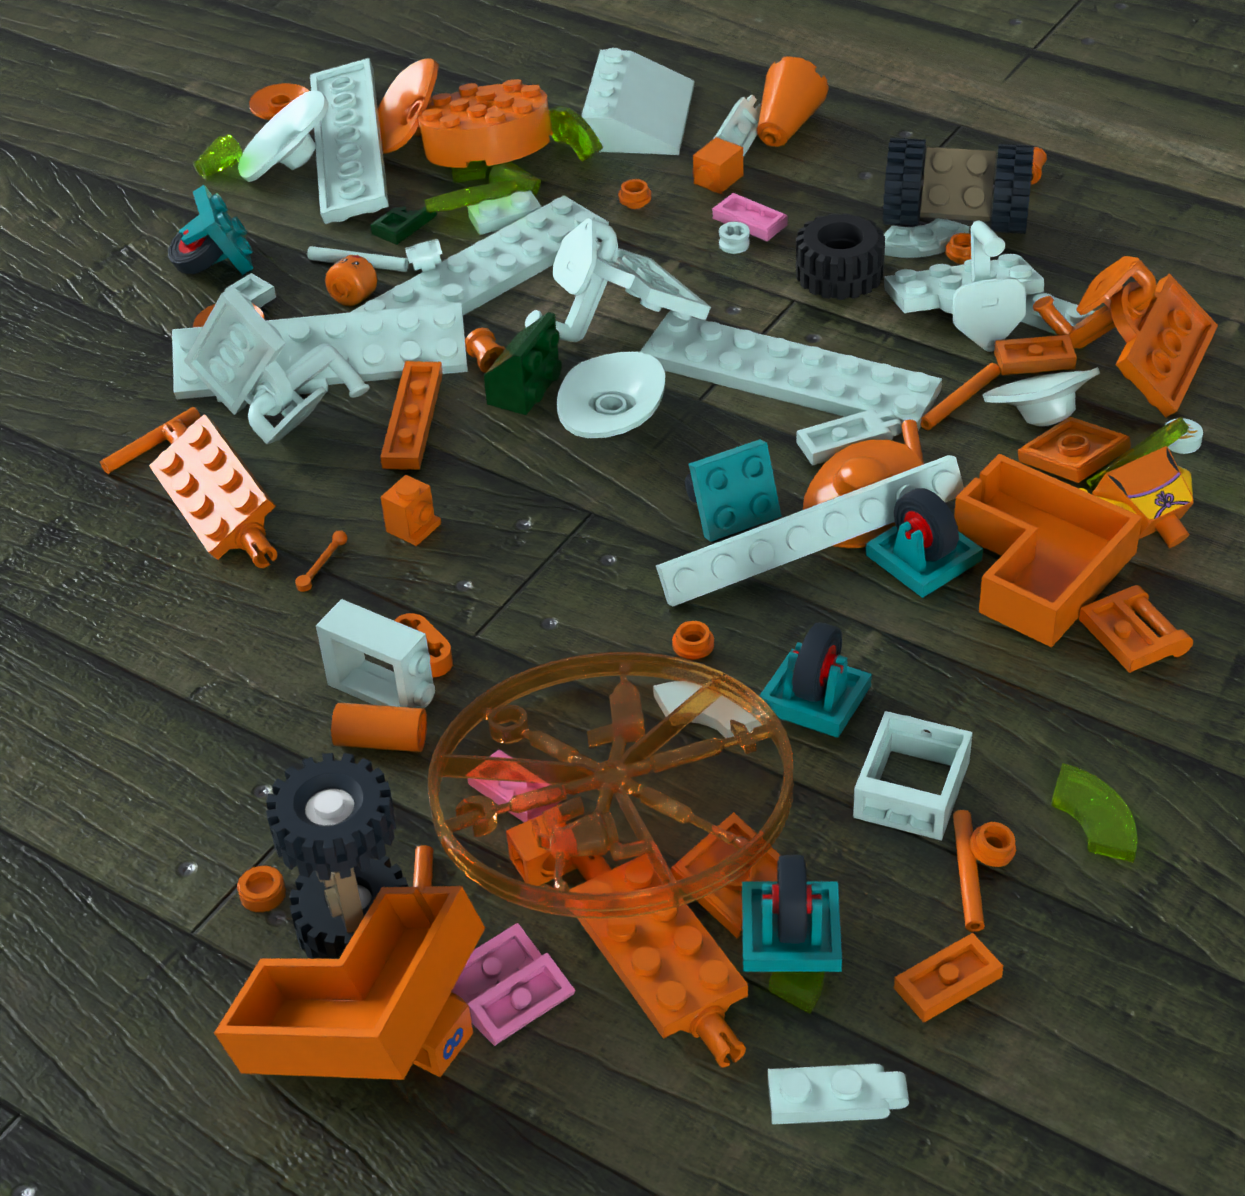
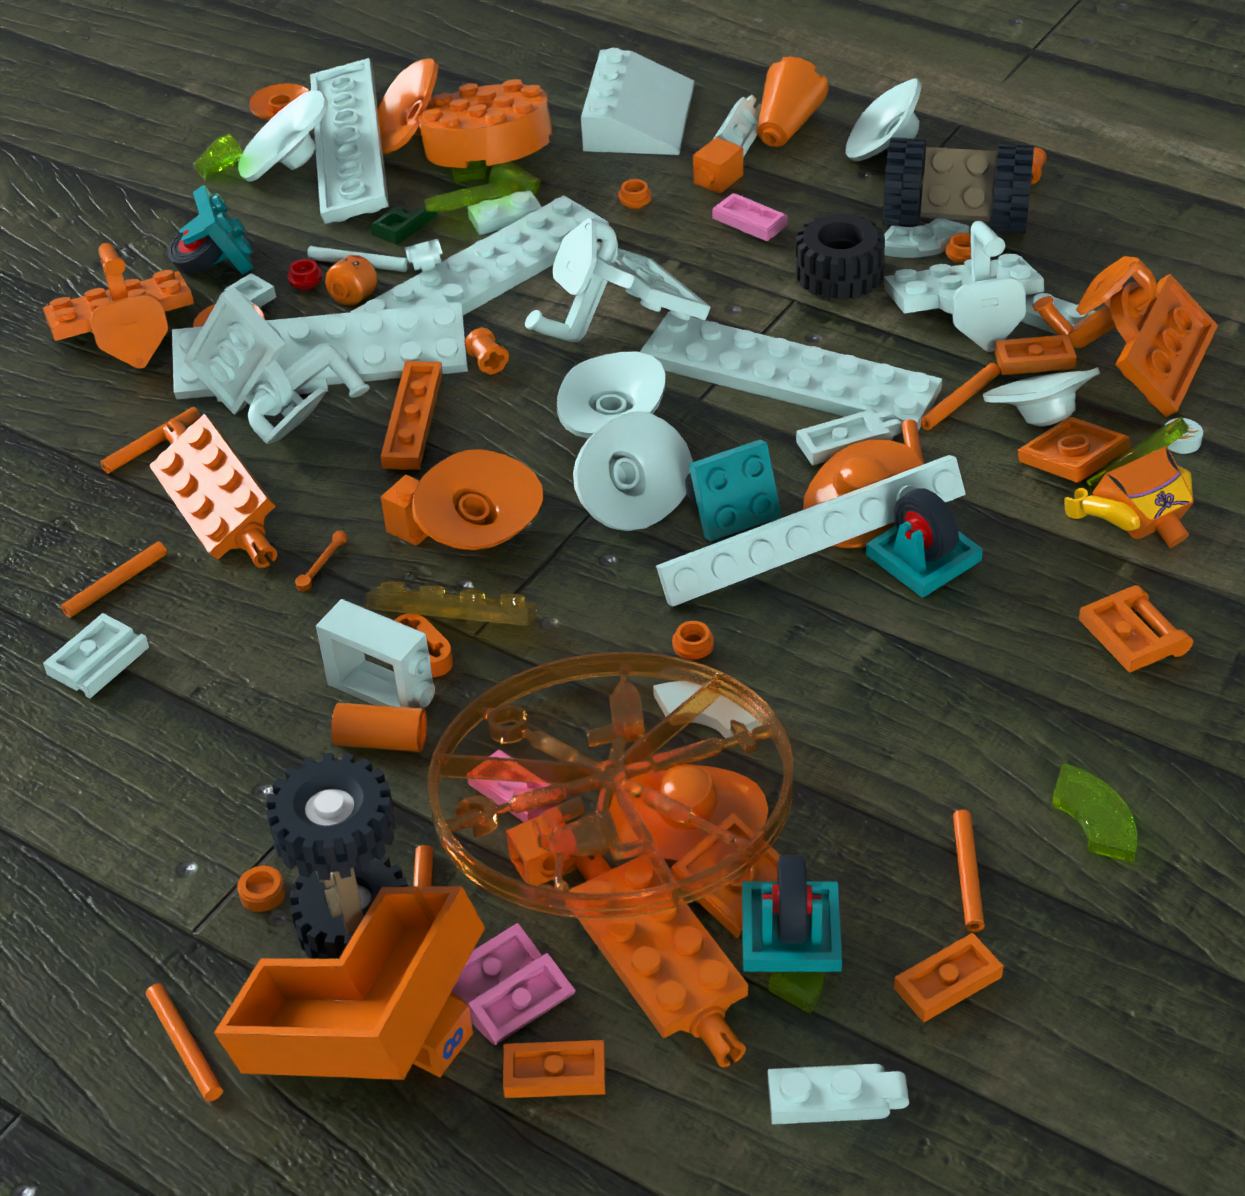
(96, 655): none -> light aqua plate
(113, 579): none -> orange piece
(127, 317): none -> orange plate
(184, 1042): none -> orange bar
(304, 274): none -> red plate
(435, 602): none -> clear yellow plate
(476, 499): none -> orange hat
(525, 367): dark green slope -> none
(554, 1069): none -> orange plate
(574, 131): clear neon green tile -> none
(632, 471): none -> light aqua hat
(708, 792): none -> orange hat
(734, 237): light aqua bush -> none
(816, 684): teal plate -> none
(885, 118): none -> light aqua hat
(905, 806): light aqua window -> none
(993, 844): orange plate -> none
(1052, 542): orange piece -> none

